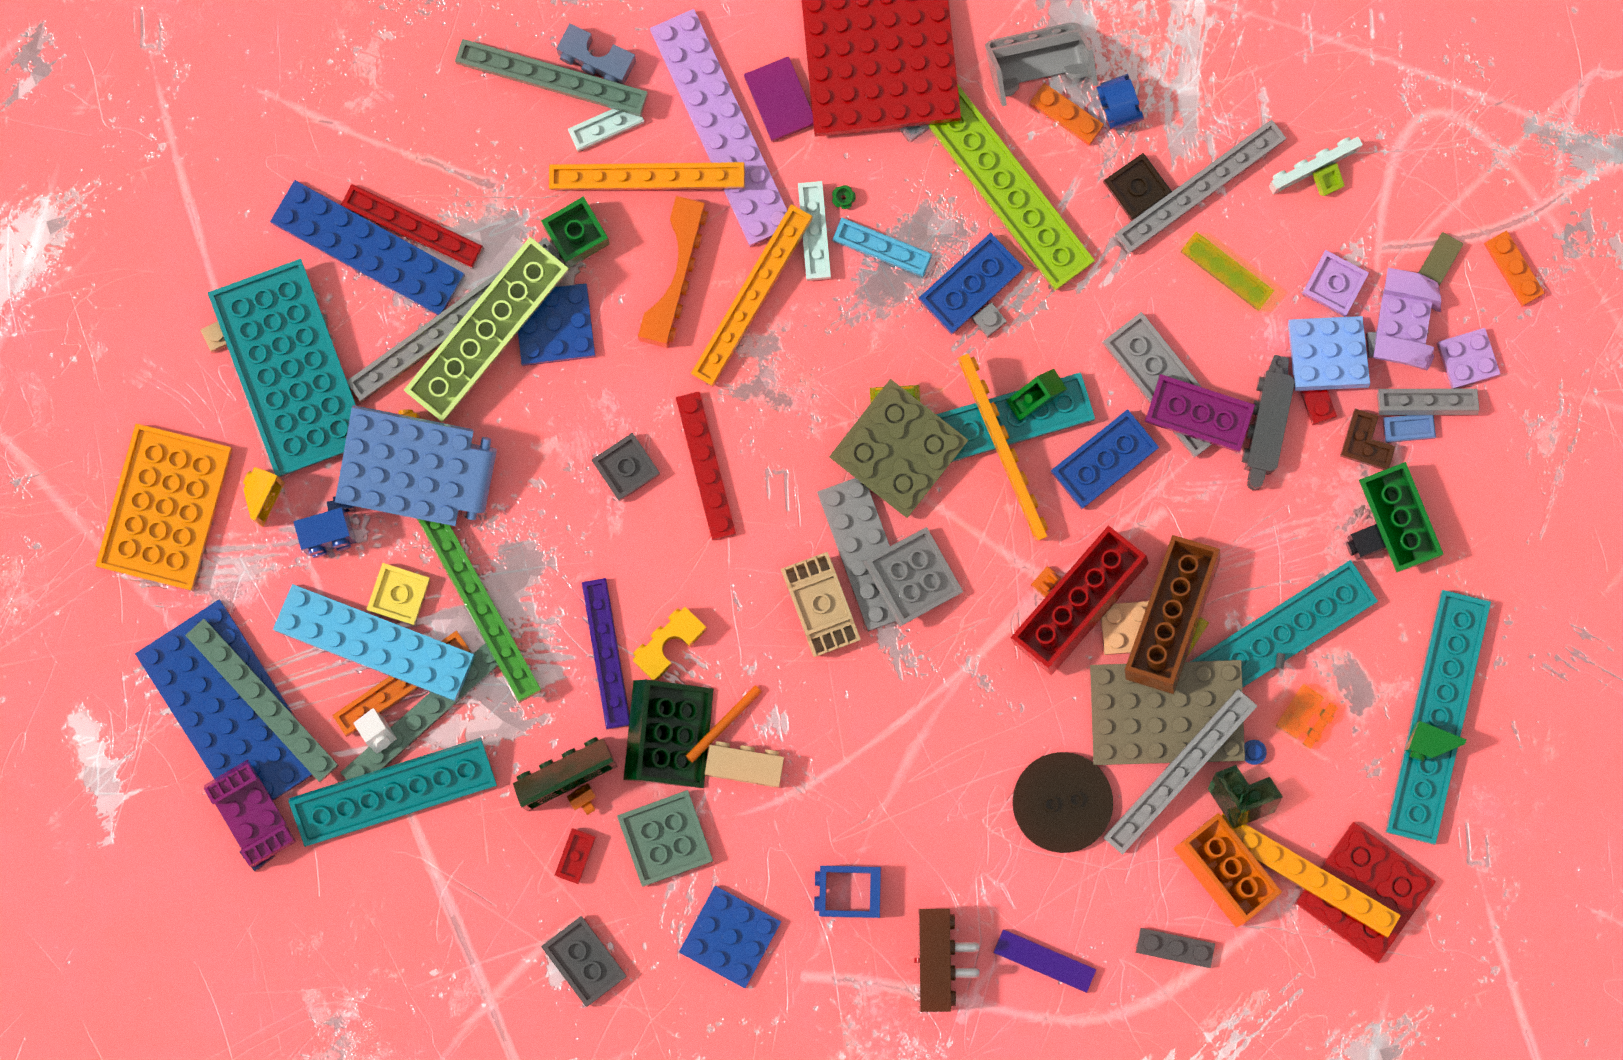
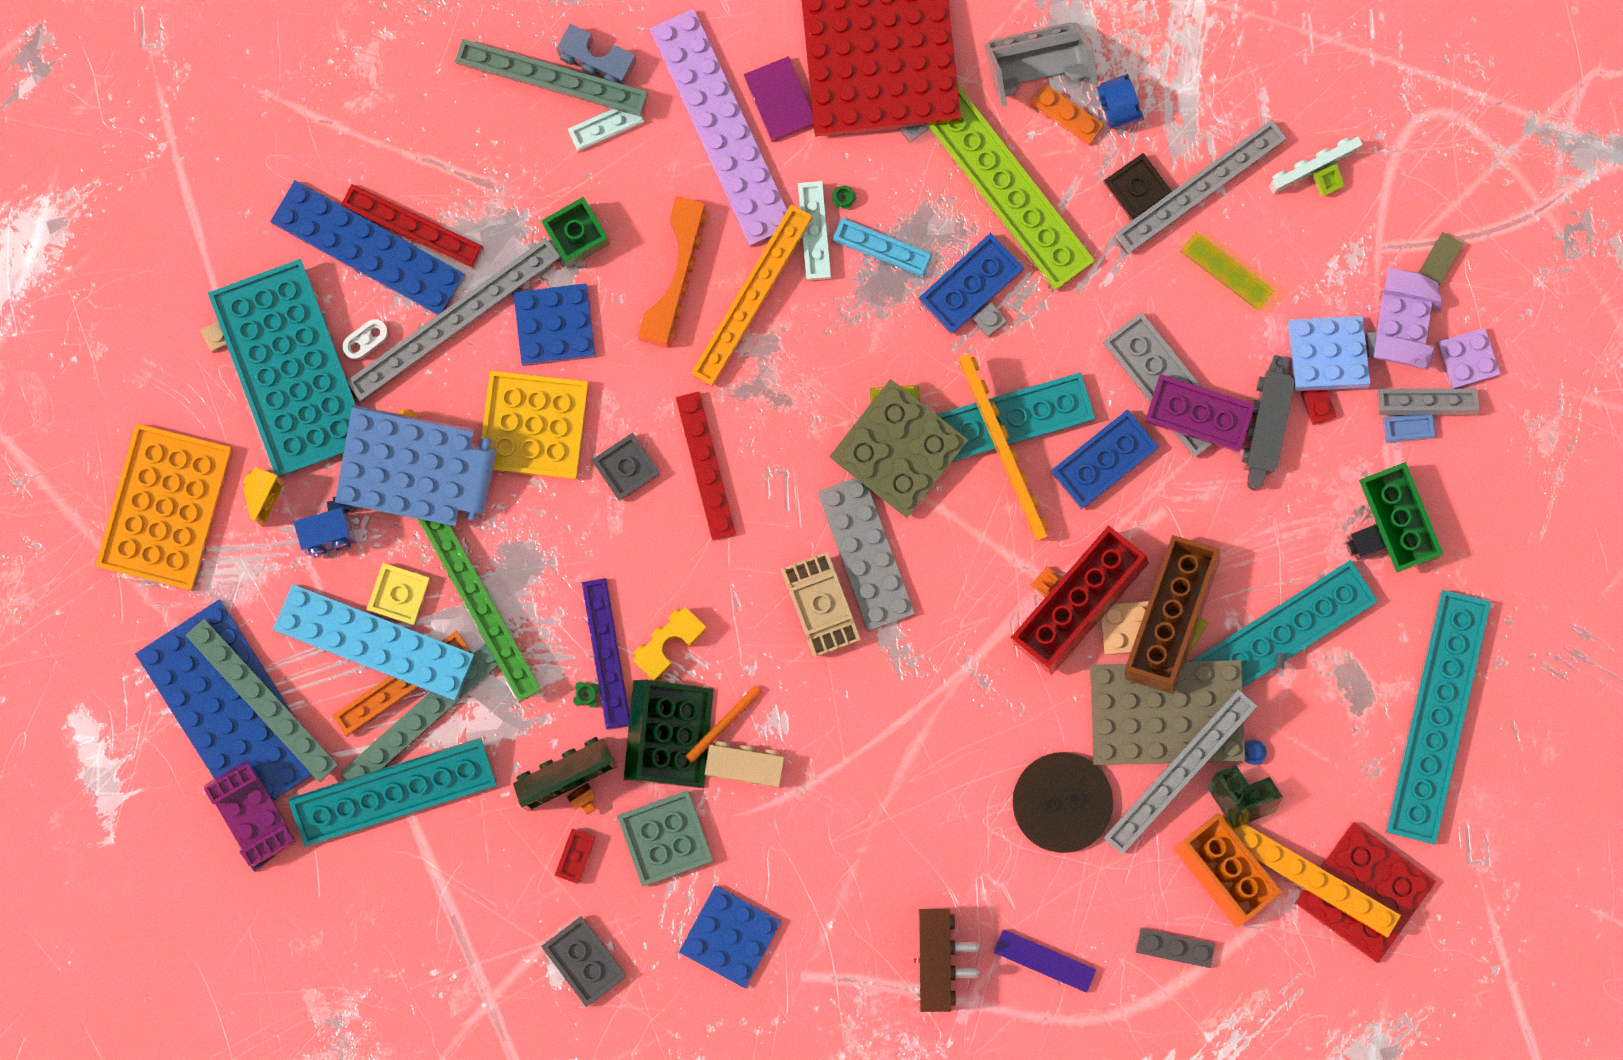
(364, 338): none -> white plate
(375, 731): white brick -> none
(486, 329): yellowish green brick -> none
(535, 423): none -> yellow plate
(580, 699): none -> green plate
(647, 176): light orange plate -> none
(875, 881): blue window -> none
(913, 576): light grey plate -> none
(1036, 394): green slope -> none
(1300, 711): plate -> none
(1335, 283): lavender plate -> none
(1359, 443): reddish brown plate -> none
(1431, 741): green slope -> none
(1514, 268): orange plate -> none

